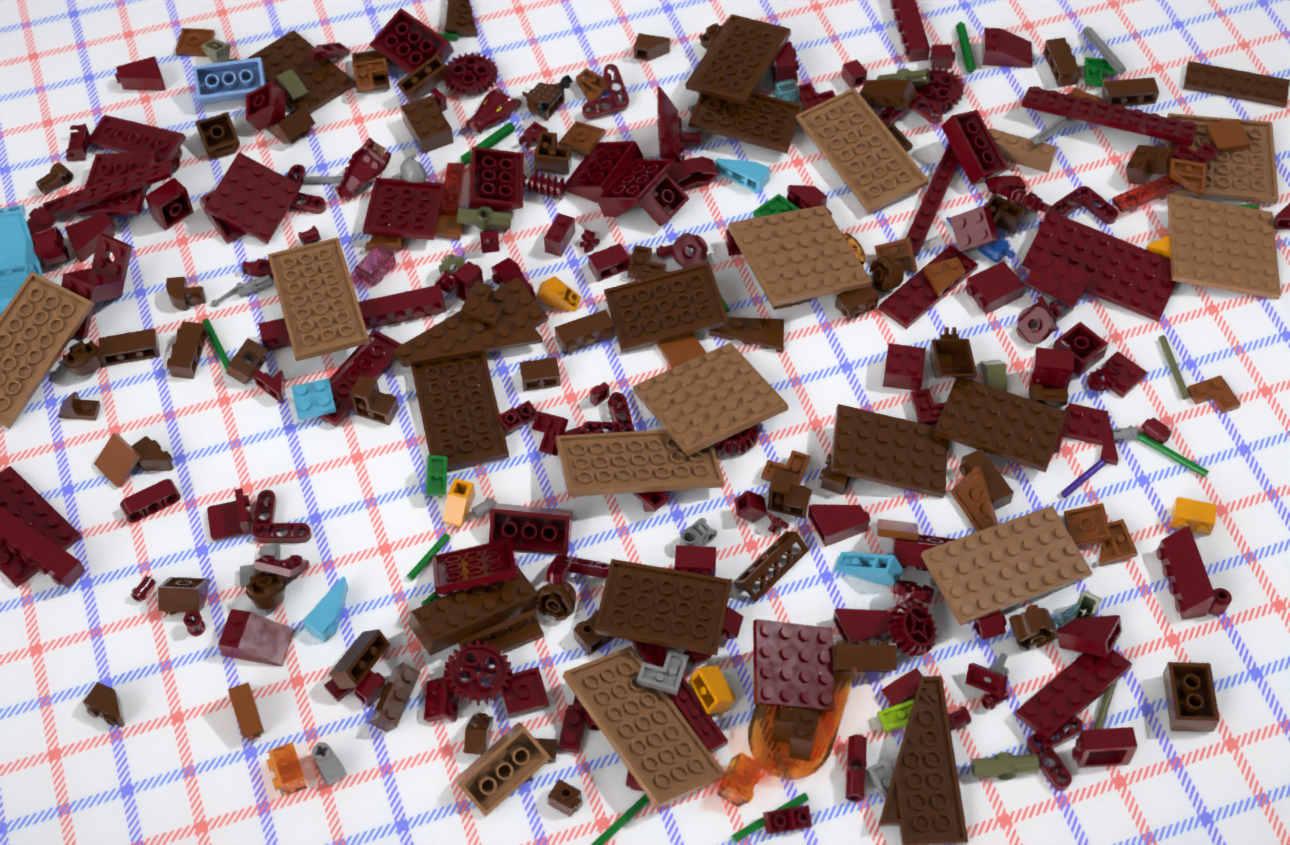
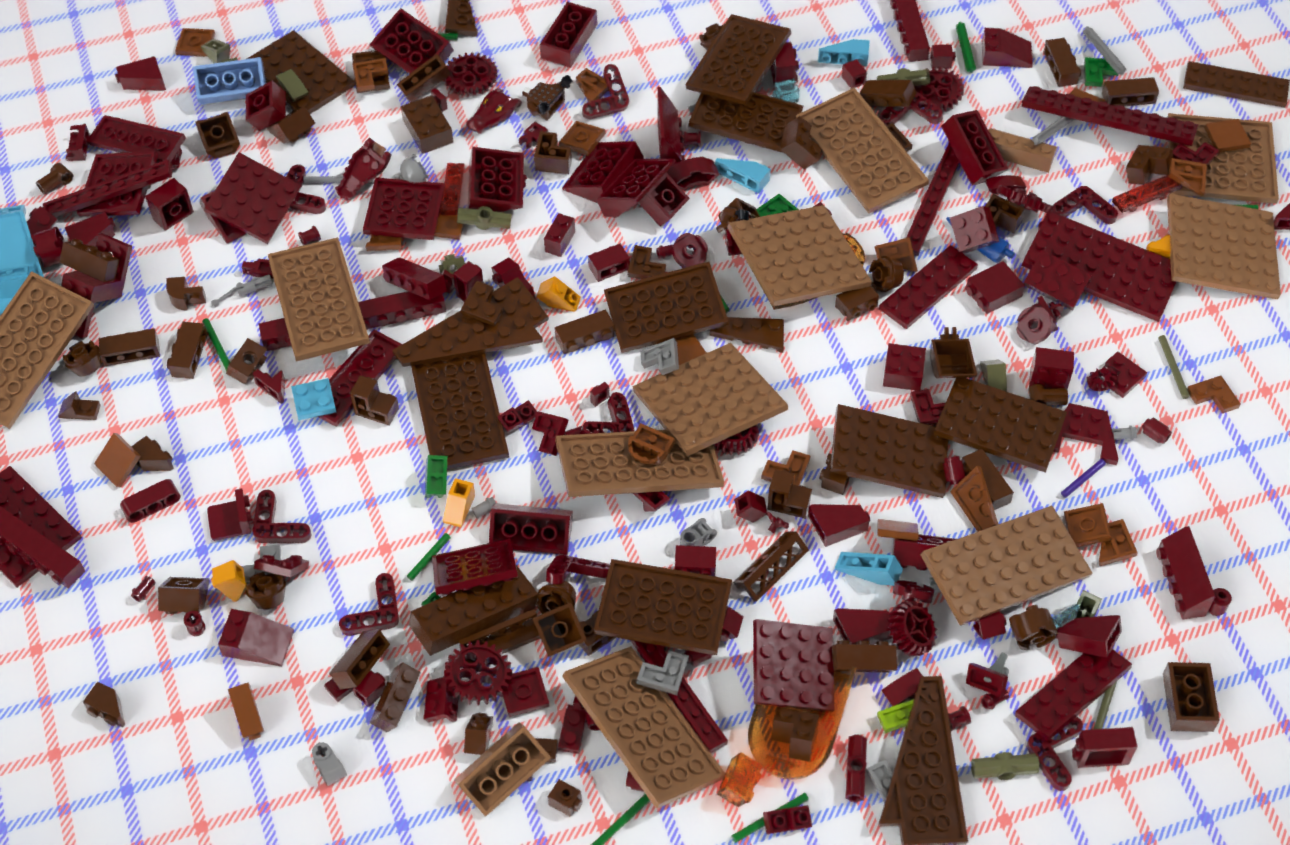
(89, 260): none -> reddish brown brick
(229, 579): none -> light orange slope
(287, 769): clear orange brick -> none
(326, 616): medium azure slope -> none
(329, 51): dark red hinge -> none
(375, 265): clear pink brick -> none
(383, 611): none -> dark red beam
(414, 278): none -> dark red brick
(489, 240): dark red slope -> none
(491, 140): green axle -> none
(539, 374): reddish brown hinge -> none
(546, 186): dark red piece -> none
(559, 629): none -> reddish brown slope
(568, 34): none -> dark red brick
(589, 240): dark red plant -> none
(650, 47): reddish brown slope -> none
(650, 445): none -> dark orange slope
(663, 354): none -> light grey plate
(712, 689): light orange brick -> none
(735, 211): none -> reddish brown torso
(798, 145): none -> reddish brown brick
(805, 196): dark red slope -> none
(809, 97): dark red plate -> none
(845, 52): none -> medium azure slope
(944, 274): dark orange wing -> none
(953, 469): none -> dark red brick
(1085, 344): dark red brick -> none
(1172, 454): green bar -> none
(1193, 513): light orange brick -> none

